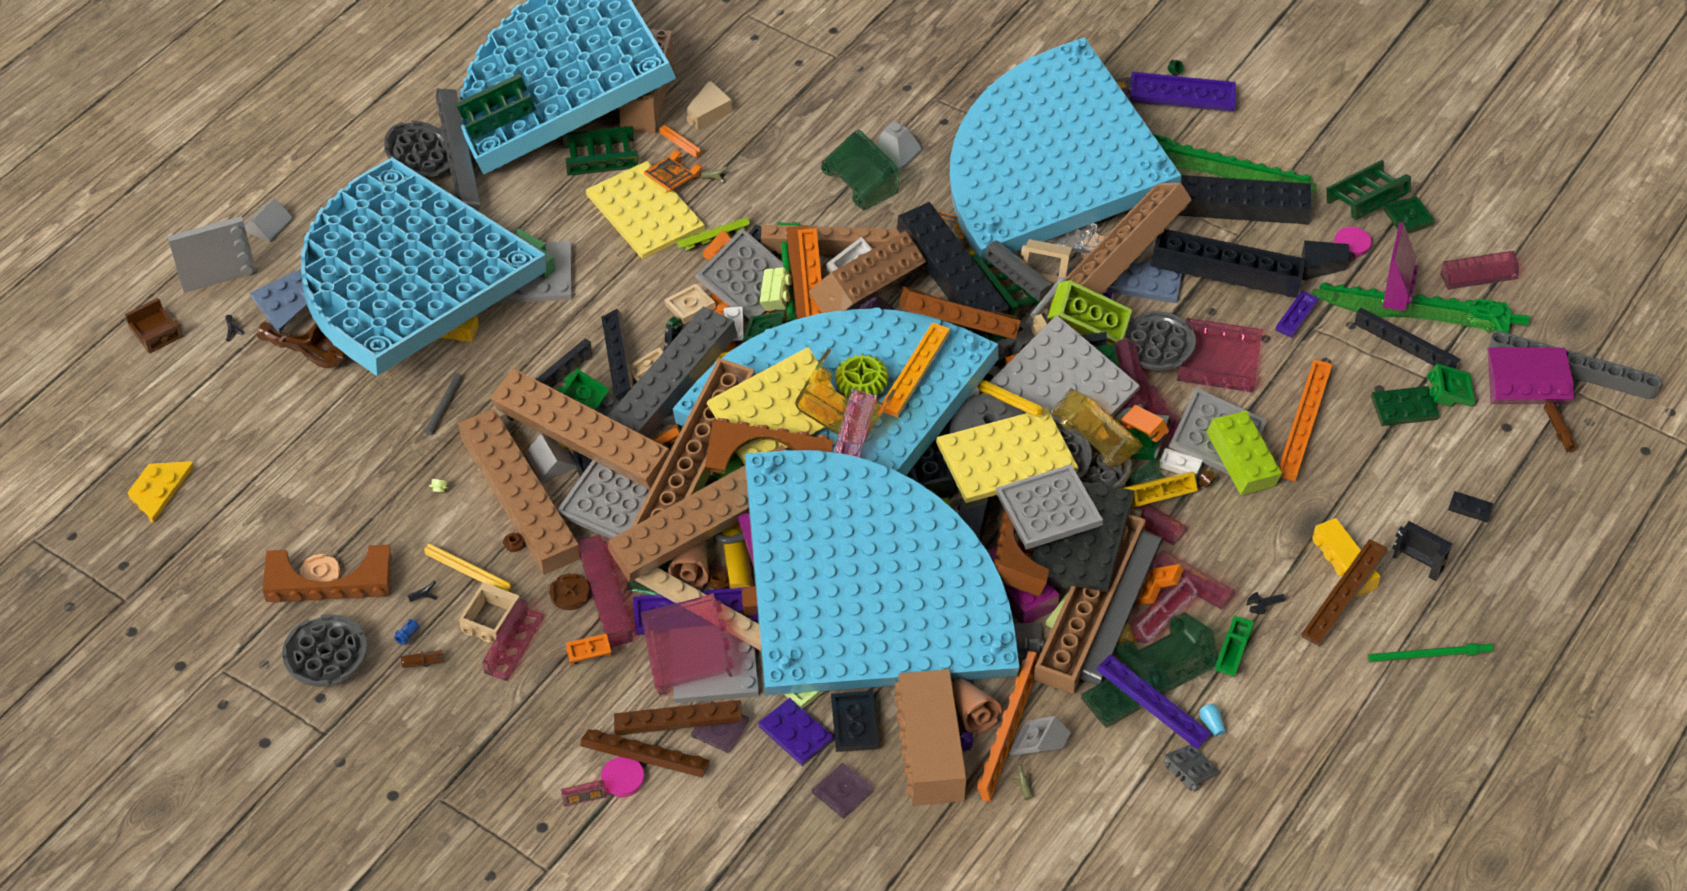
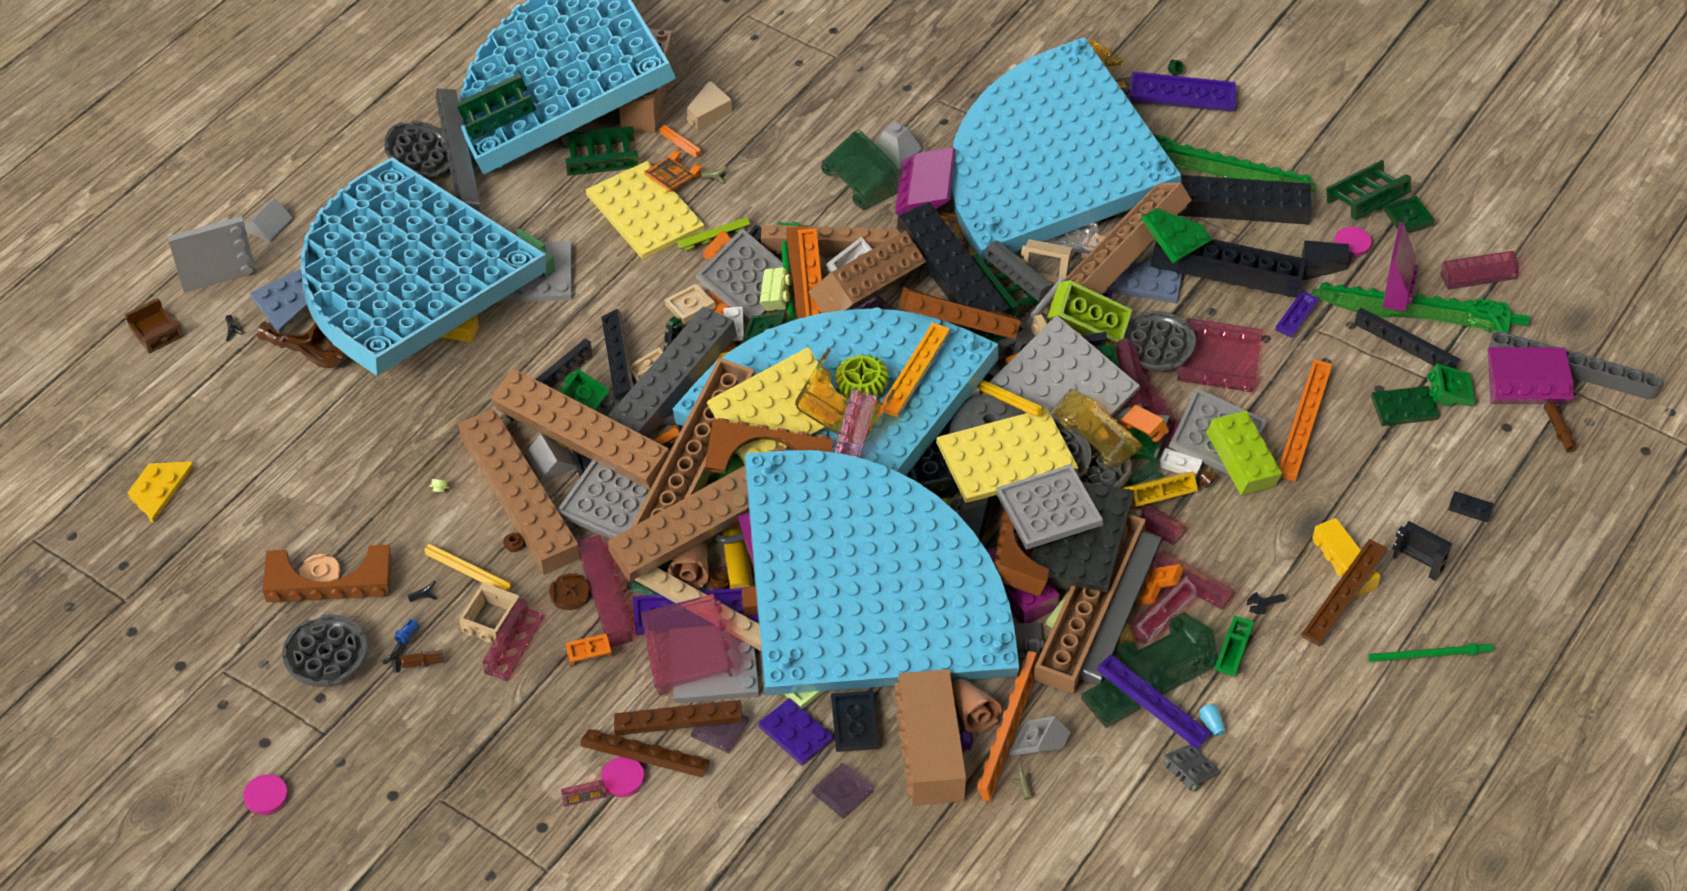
(265, 794): none -> dark pink tile
(394, 656): none -> black bar
(443, 404): dark grey bar -> none
(925, 179): none -> magenta slope
(1105, 54): none -> clear yellow wing
(1175, 234): none -> green plate

